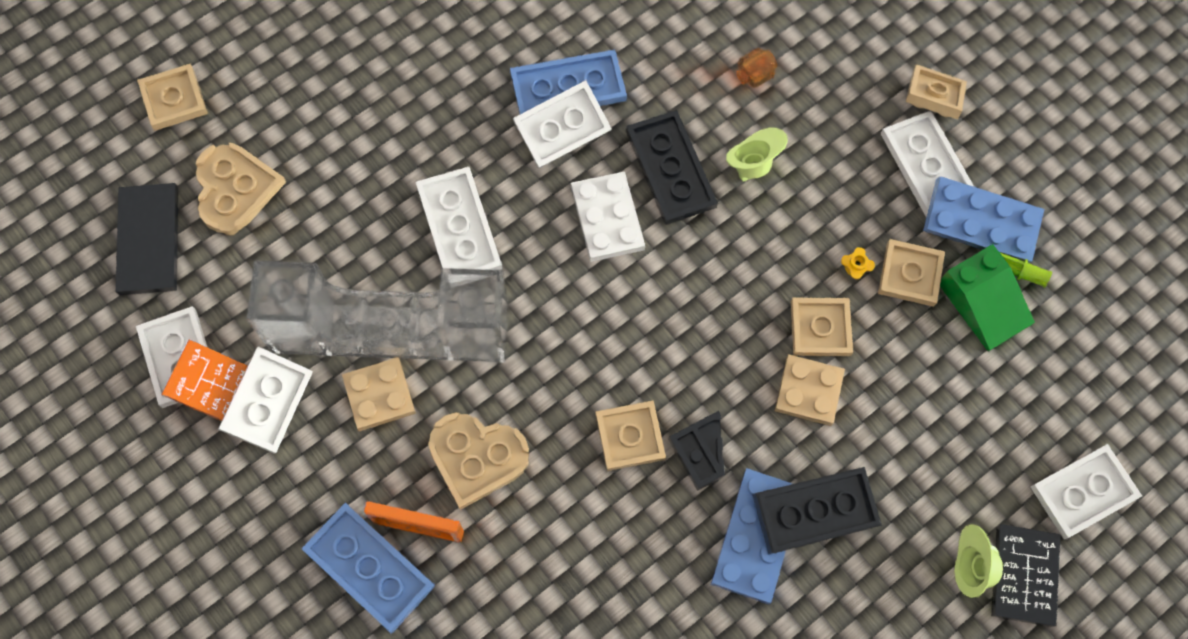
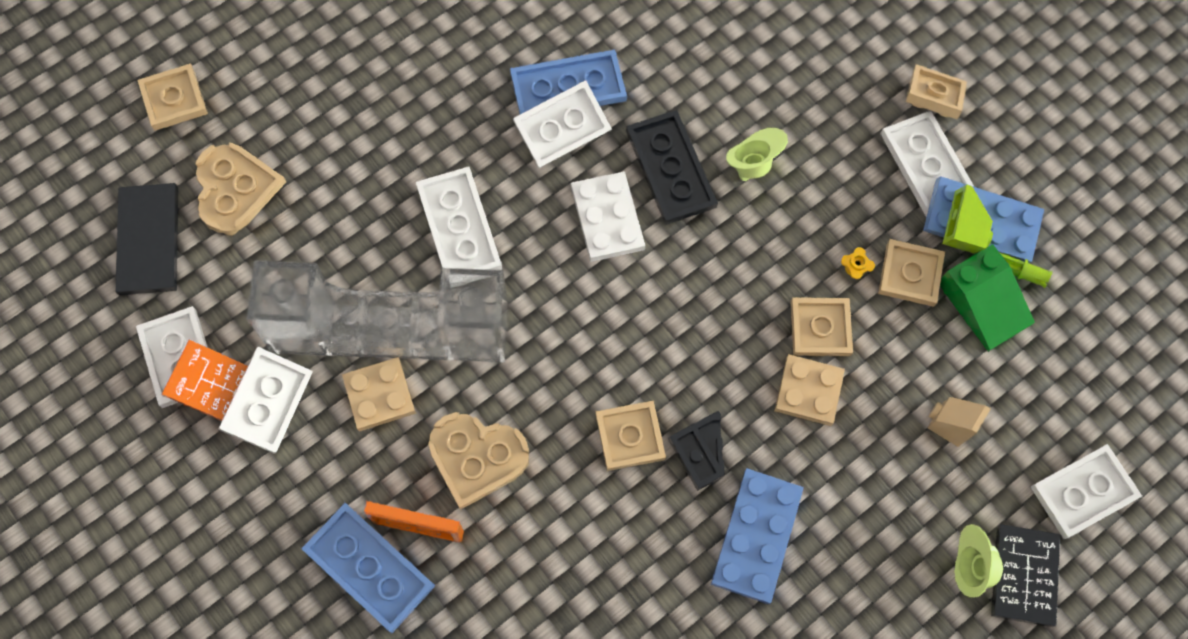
(756, 67): clear orange head -> none
(816, 510): black tile -> none
(957, 419): none -> tan slope
(968, 222): none -> lime slope

